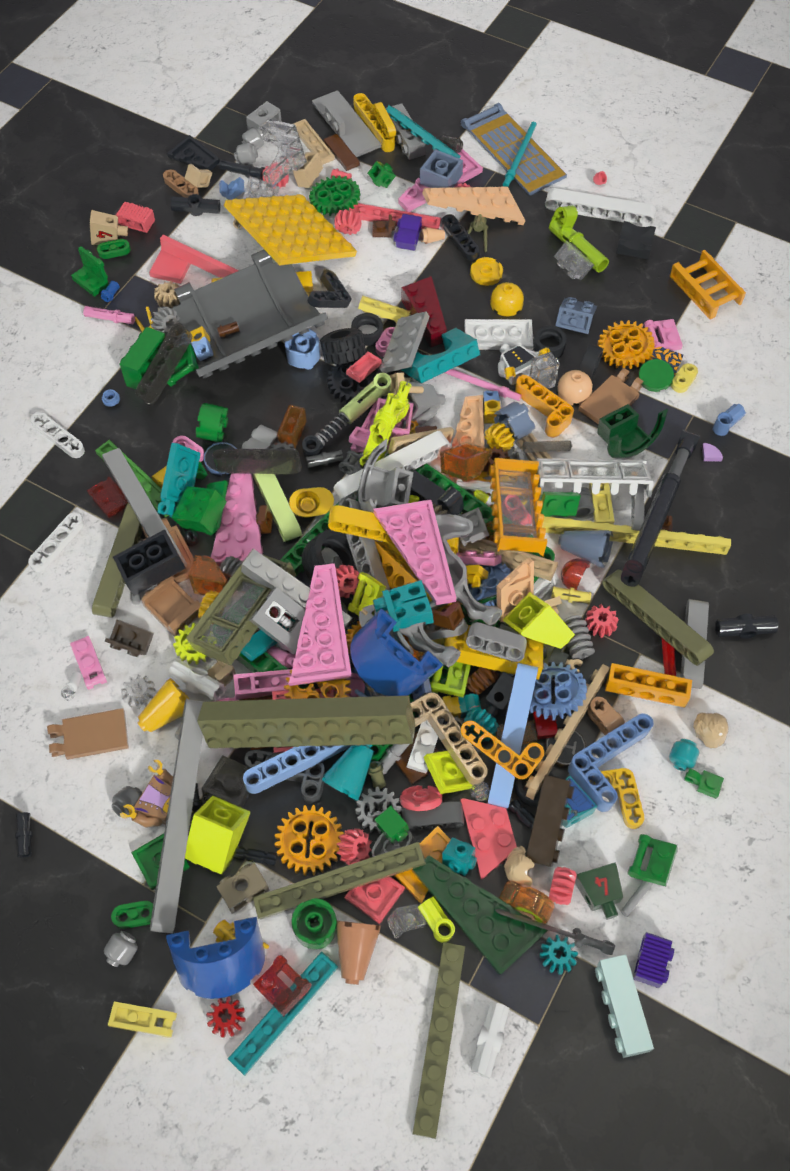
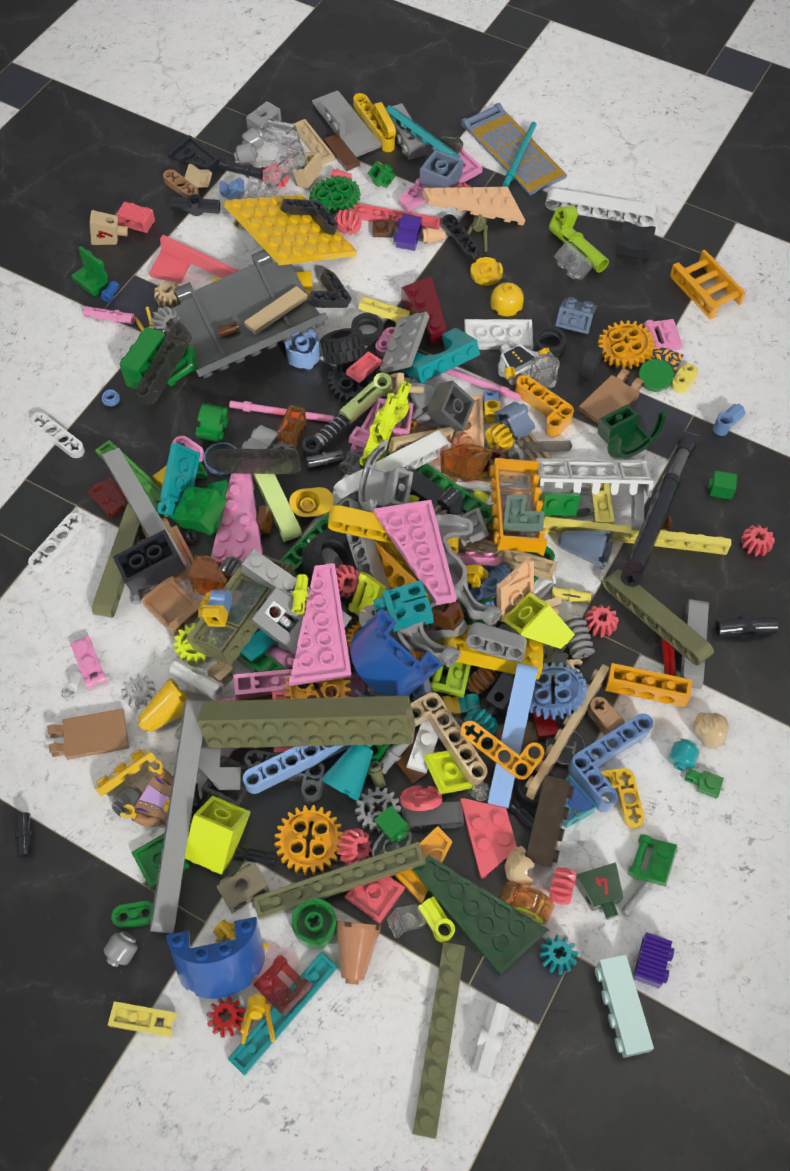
(113, 248): green plate -> none
(130, 638): dark brown bracket -> none
(132, 766): none -> yellow wing
(201, 345): light blue leg -> none
(218, 607): none -> leg
(222, 777): none -> light grey tile
(248, 407): none -> bright pink bar
(255, 1010): none -> yellow plant
(276, 310): none -> tan tile
(300, 594): none -> neon yellow axle
(313, 208): none -> black beam
(450, 406): none -> dark grey brick
(459, 856): teal brick -> none
(518, 518): none -> sand green plate
(573, 572): clear red helmet -> none
(575, 387): light nougat cylinder -> none
(600, 178): coral hinge -> none
(604, 946): dark grey sword -> none
(711, 453): lavender tile -> none
(722, 484): none -> green brick
(757, 540): none -> coral gear

